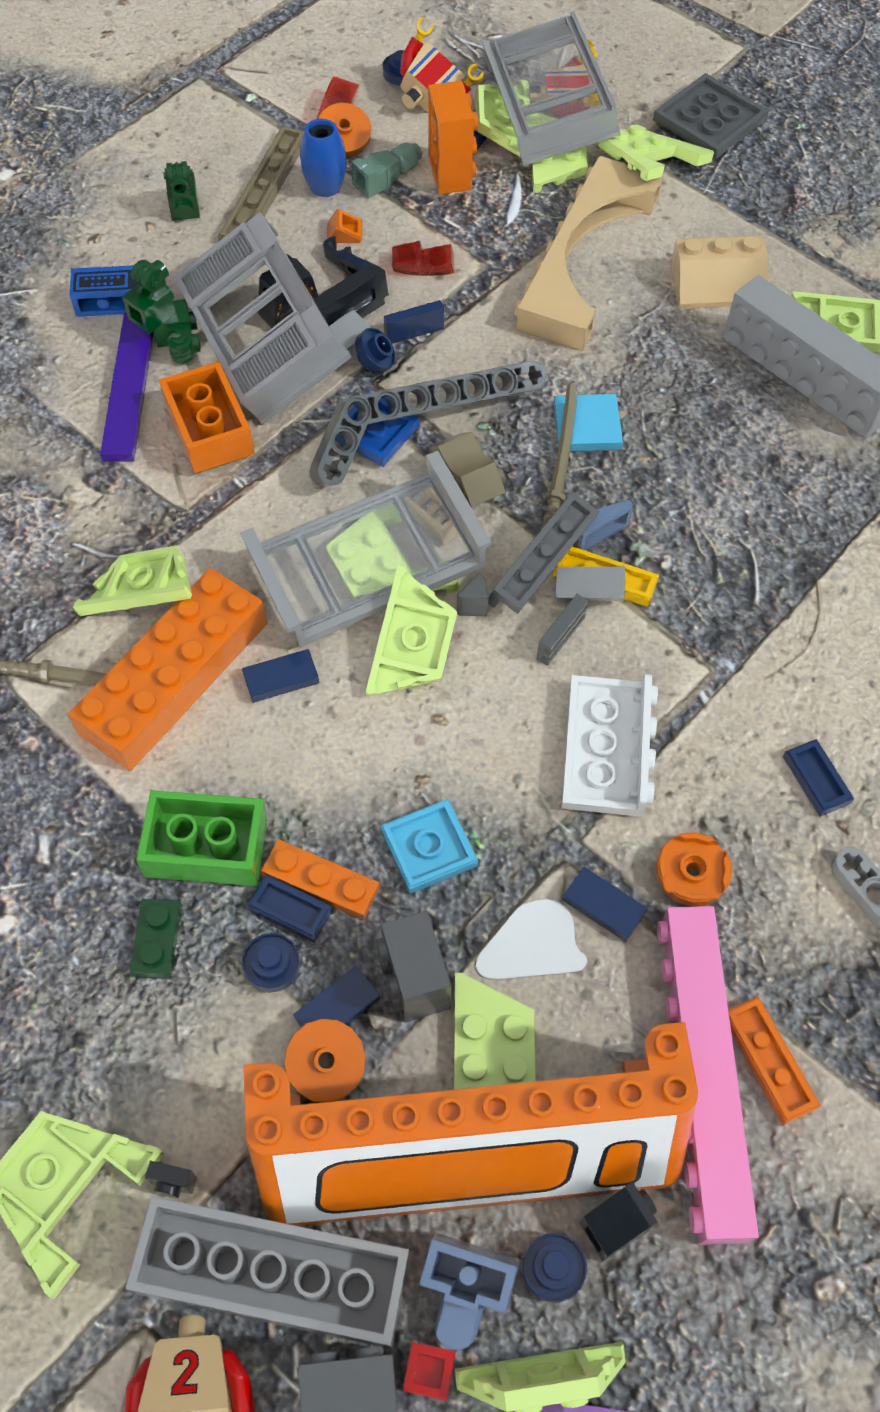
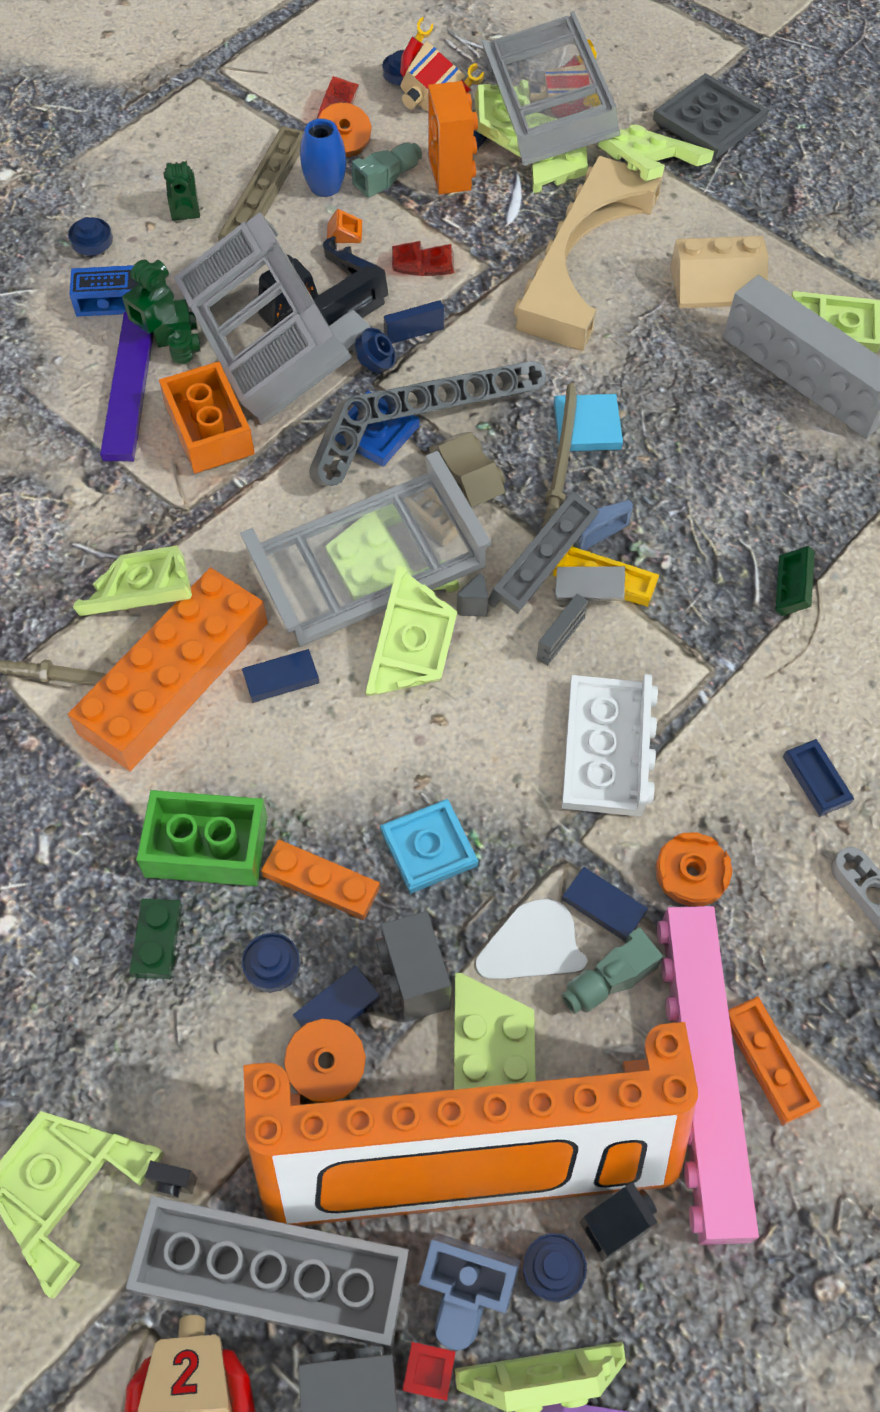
(90, 236): none -> dark blue plate
(289, 908): dark blue tile -> none
(613, 974): none -> sand green piece
(795, 581): none -> dark green plate

